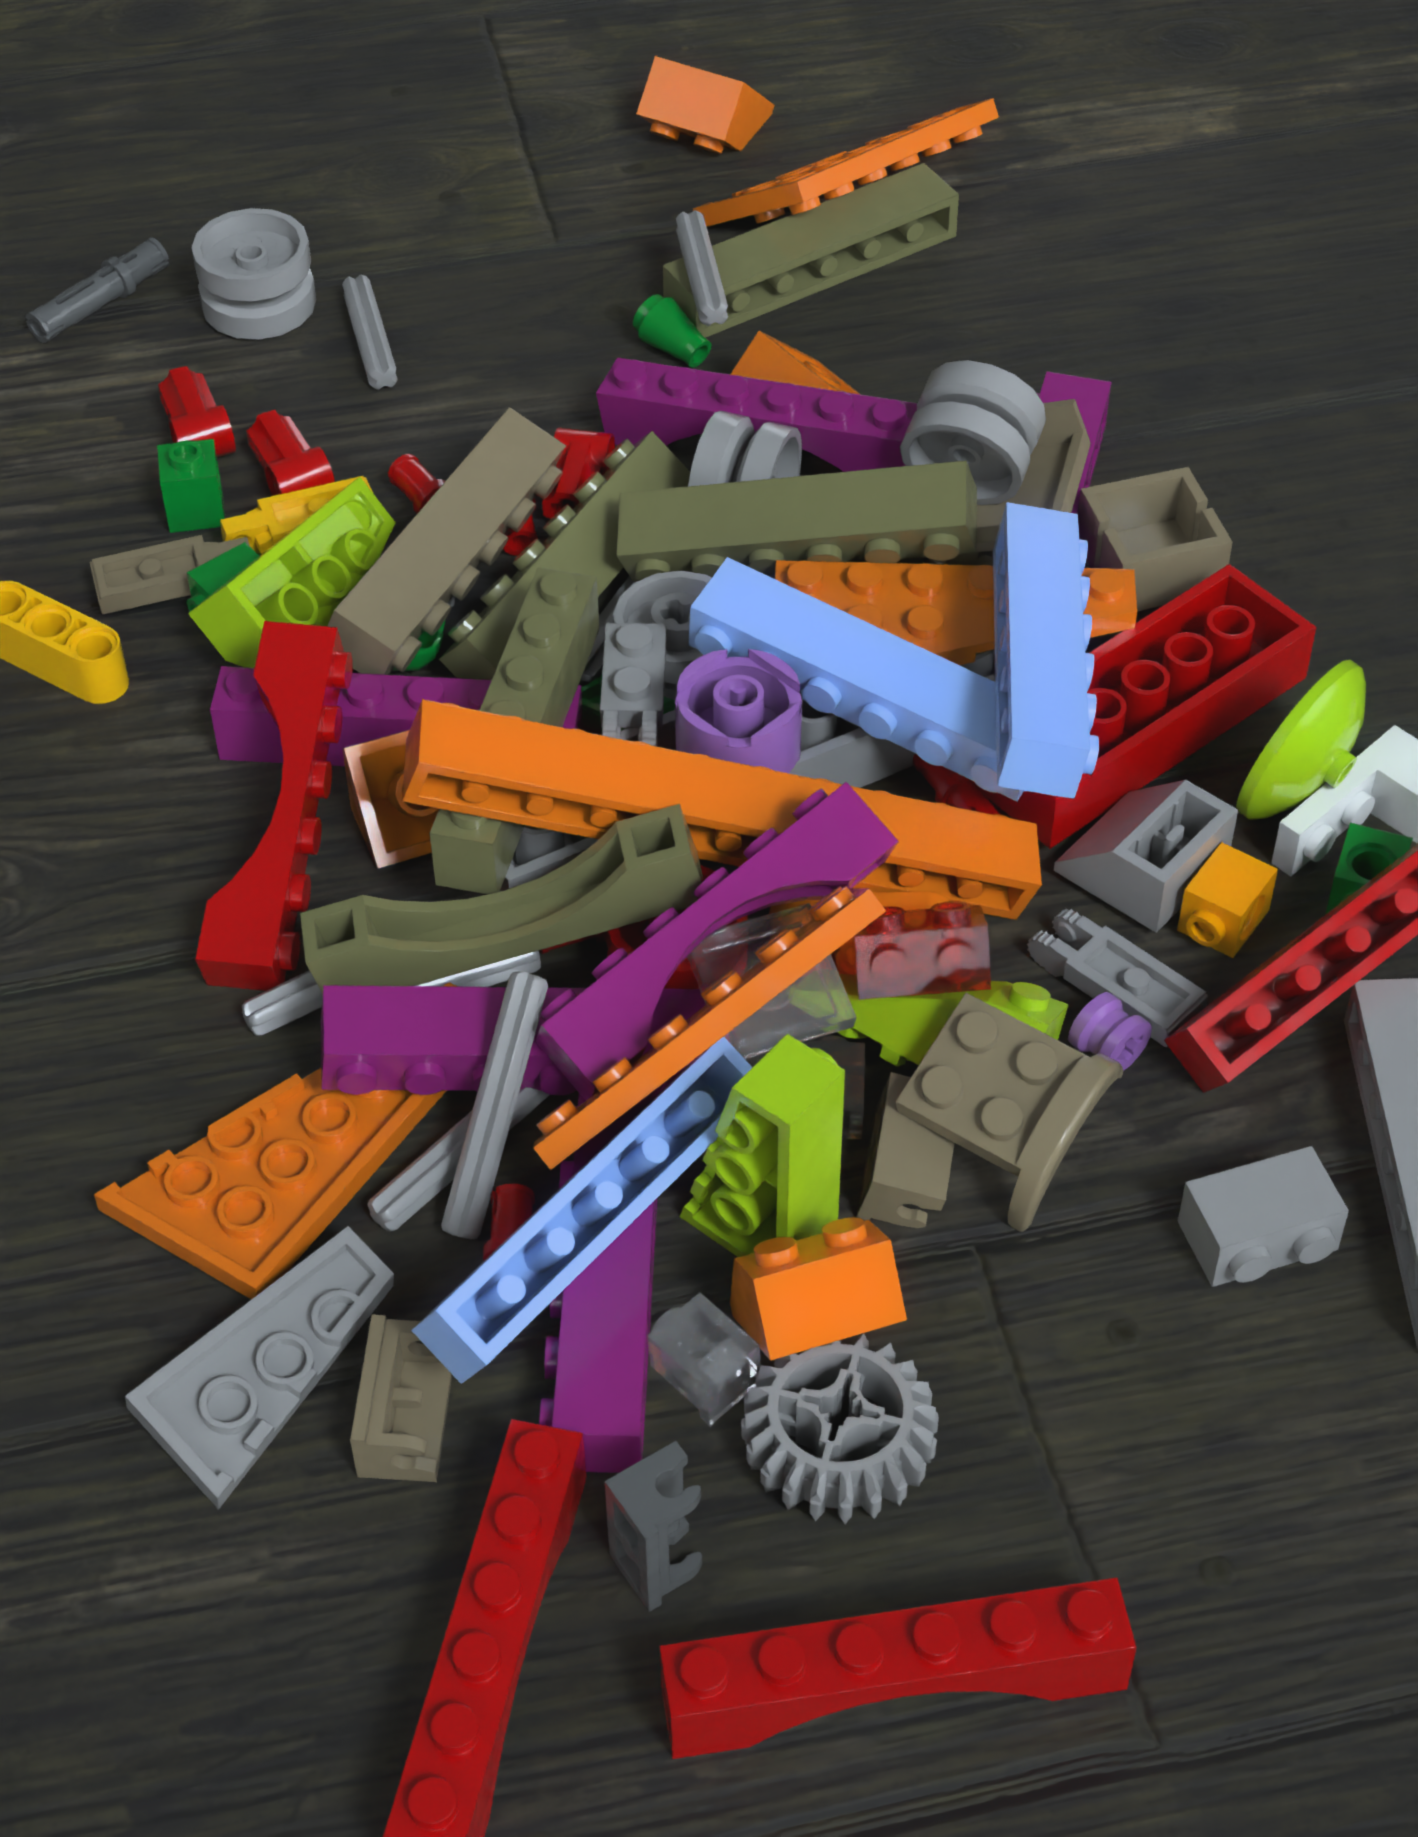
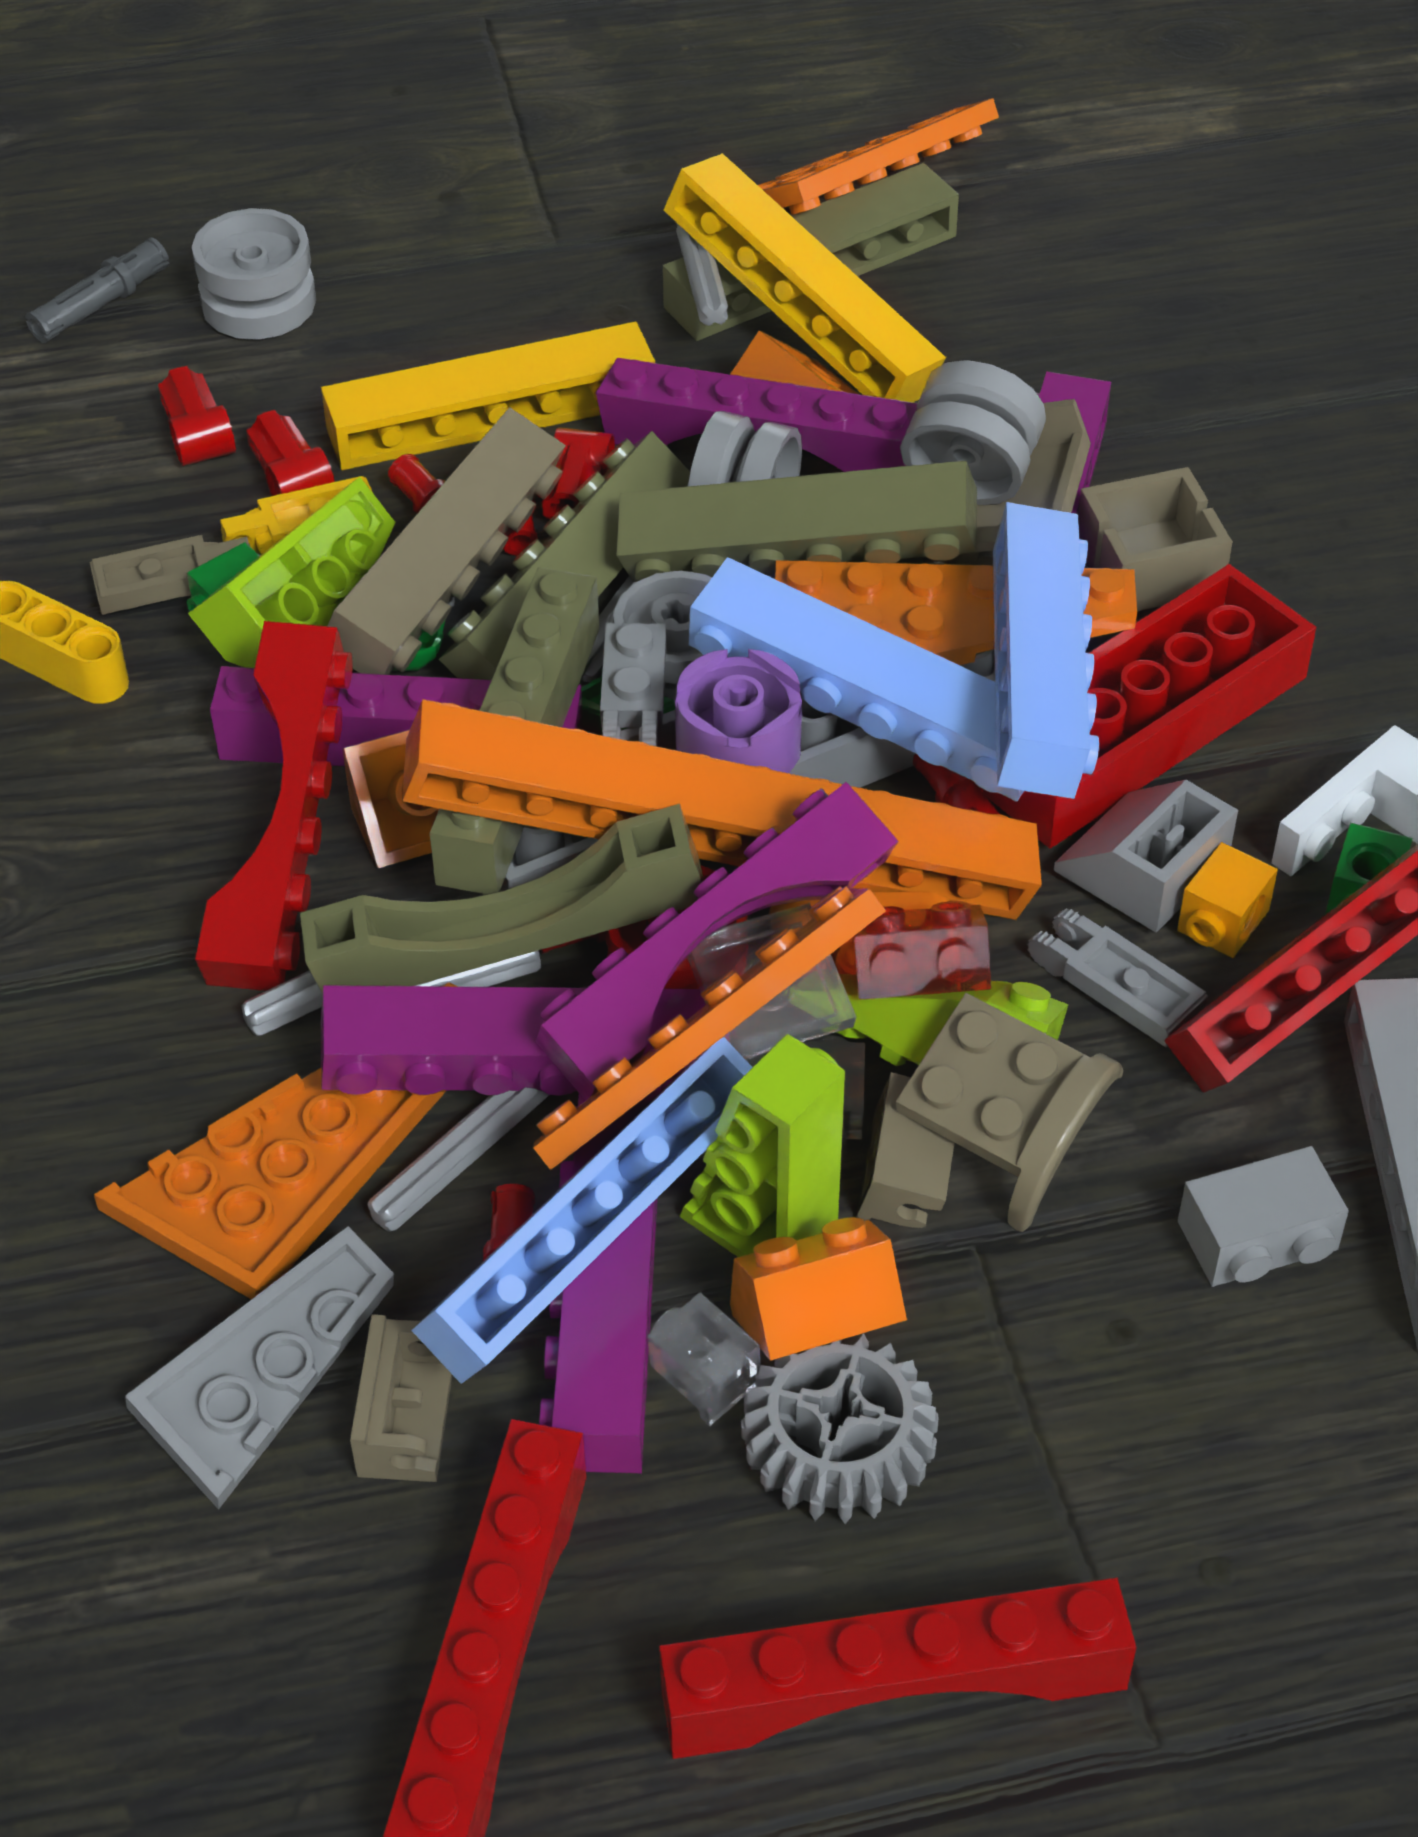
(191, 485): green brick -> none
(369, 332): light grey axle -> none
(465, 396): none -> yellow brick
(494, 1105): light grey axle -> none
(646, 1517): dark grey hinge -> none
(669, 329): green cone -> none
(702, 106): orange slope -> none
(801, 281): none -> yellow brick
(1109, 1030): medium lavender wheel -> none
(1308, 745): lime dish -> none

